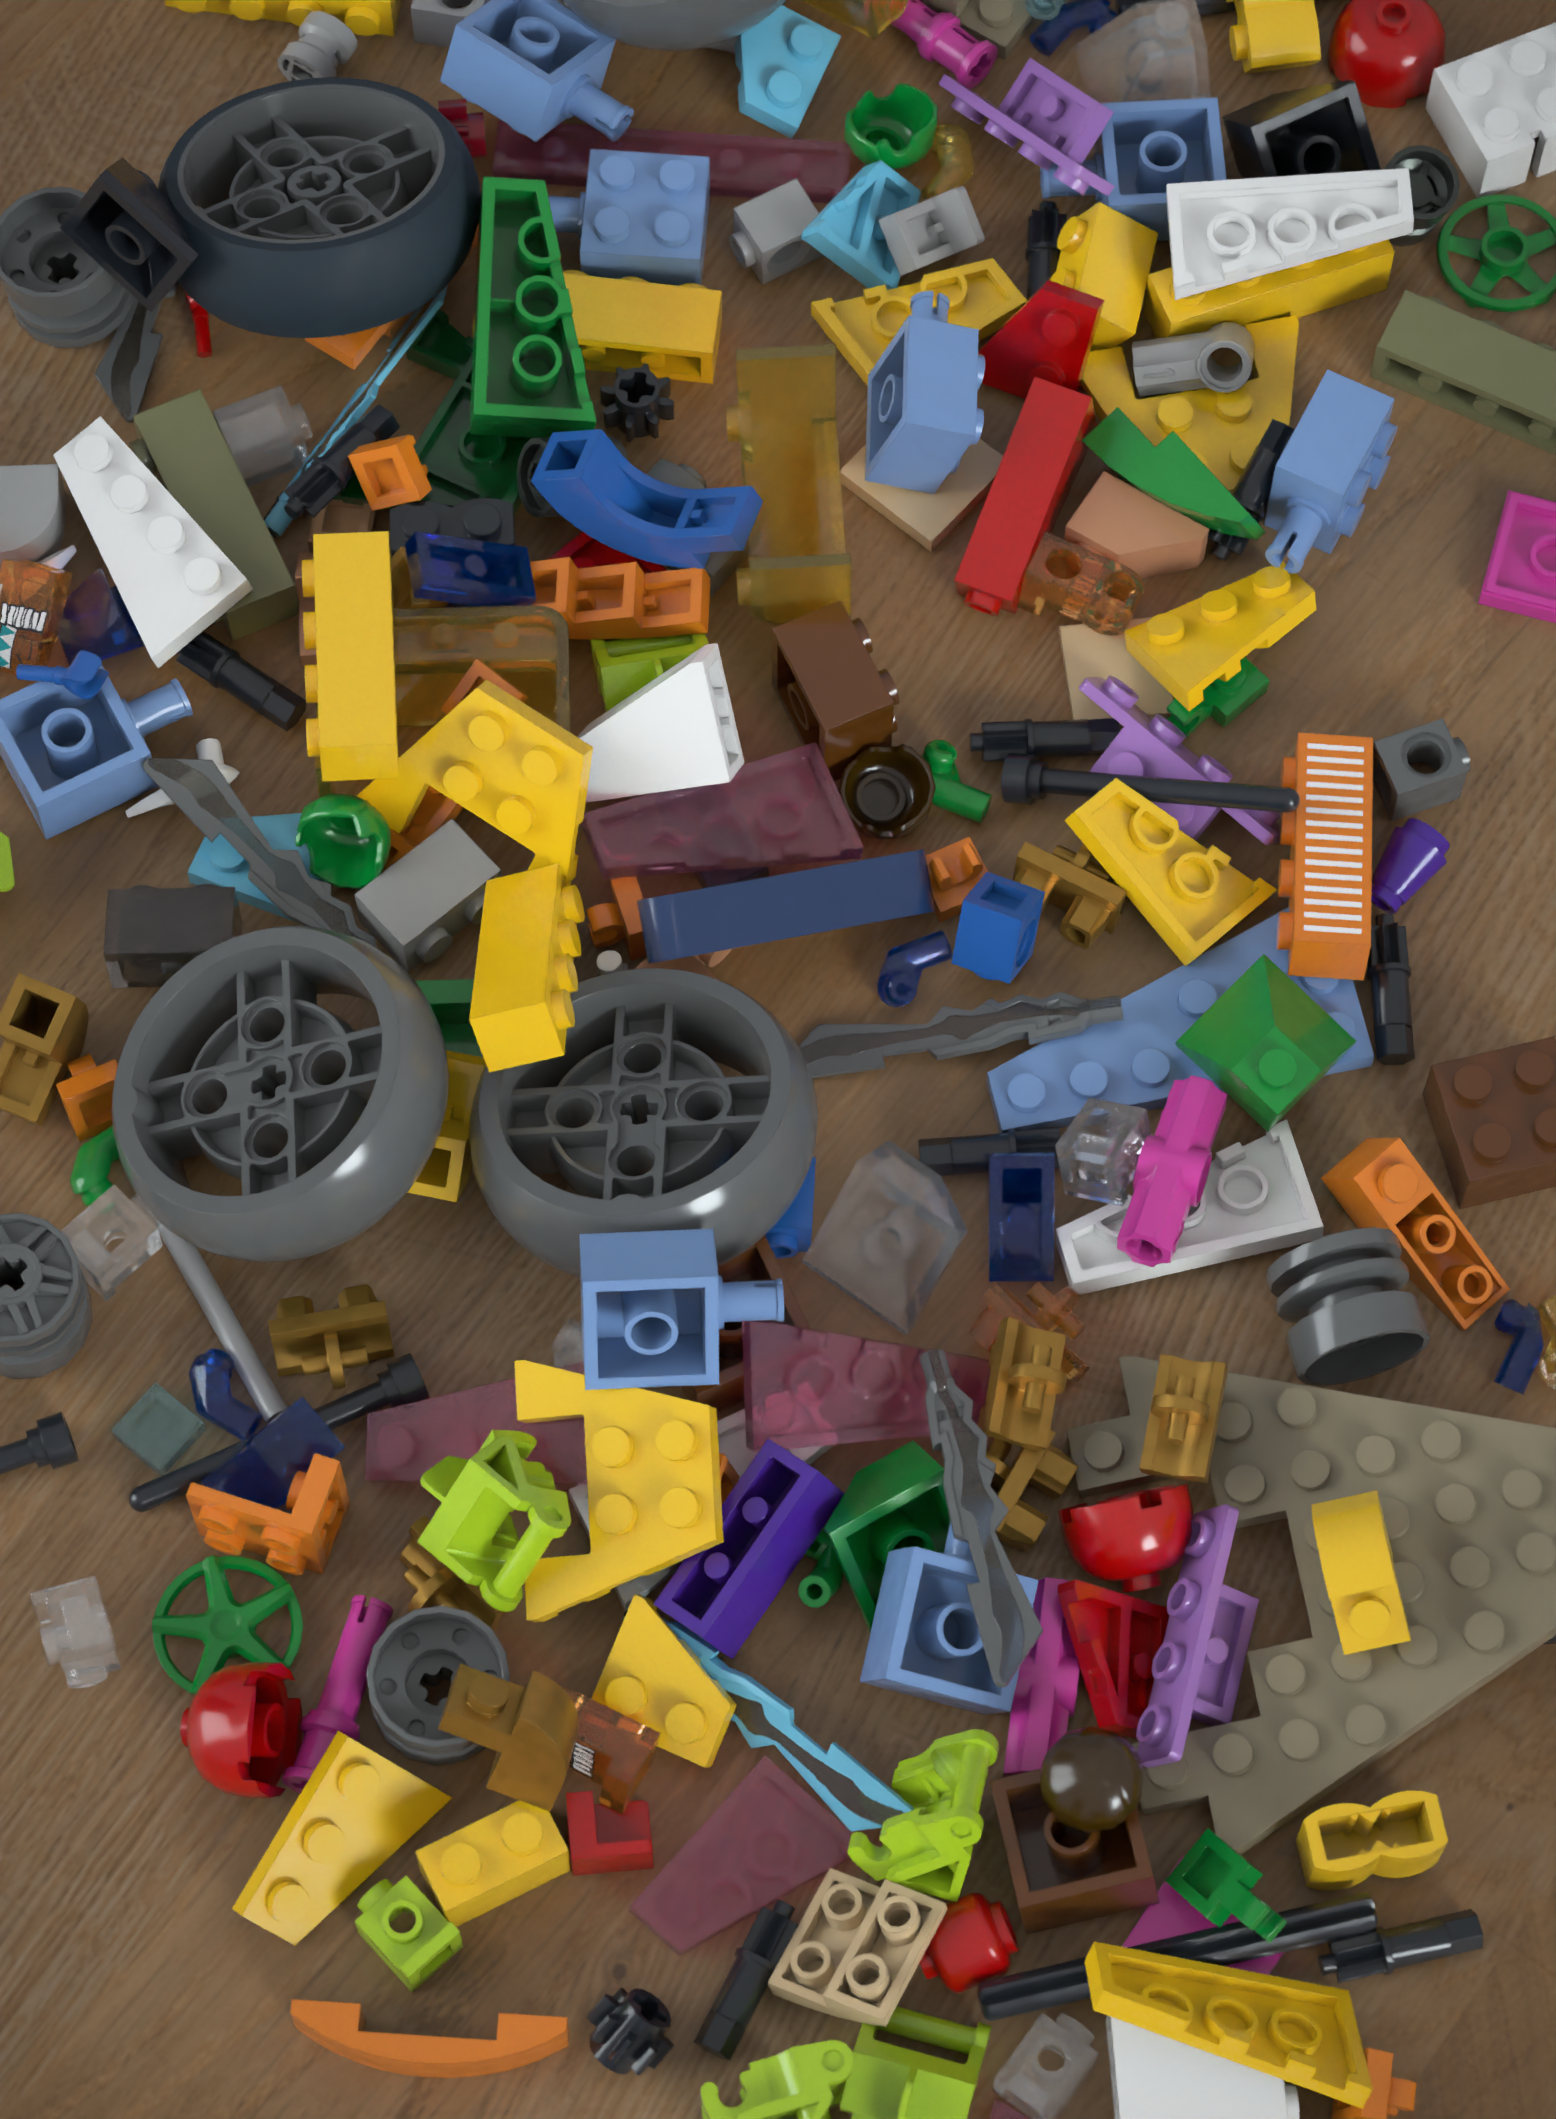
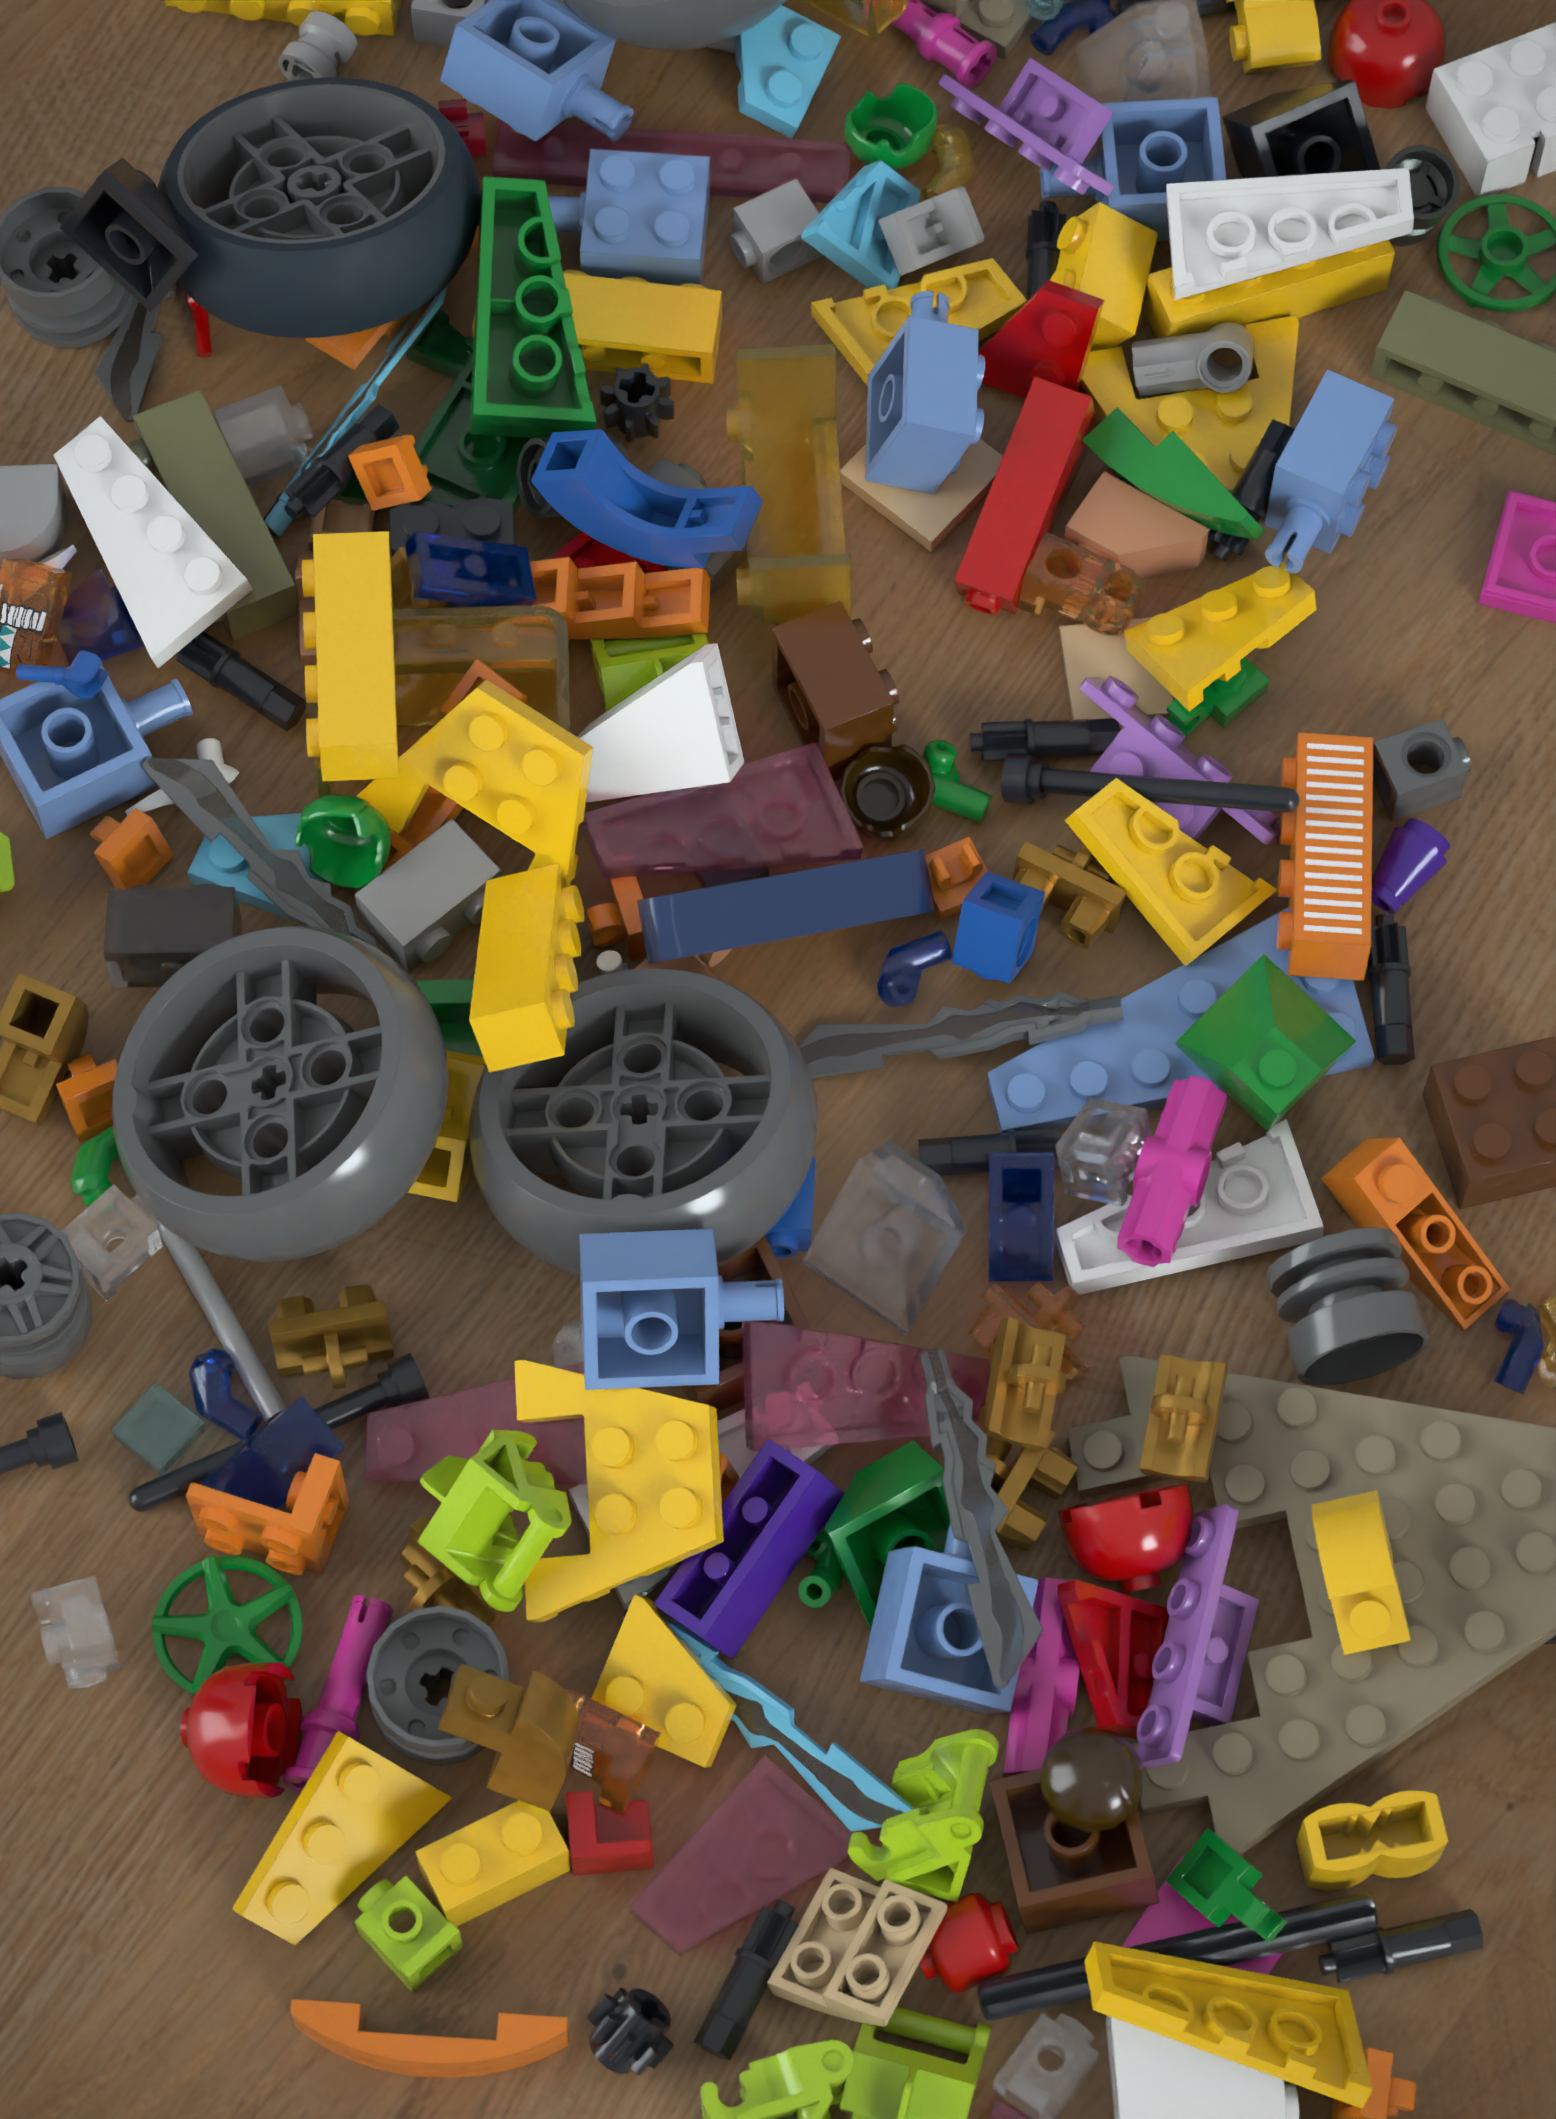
(131, 849): none -> orange tile

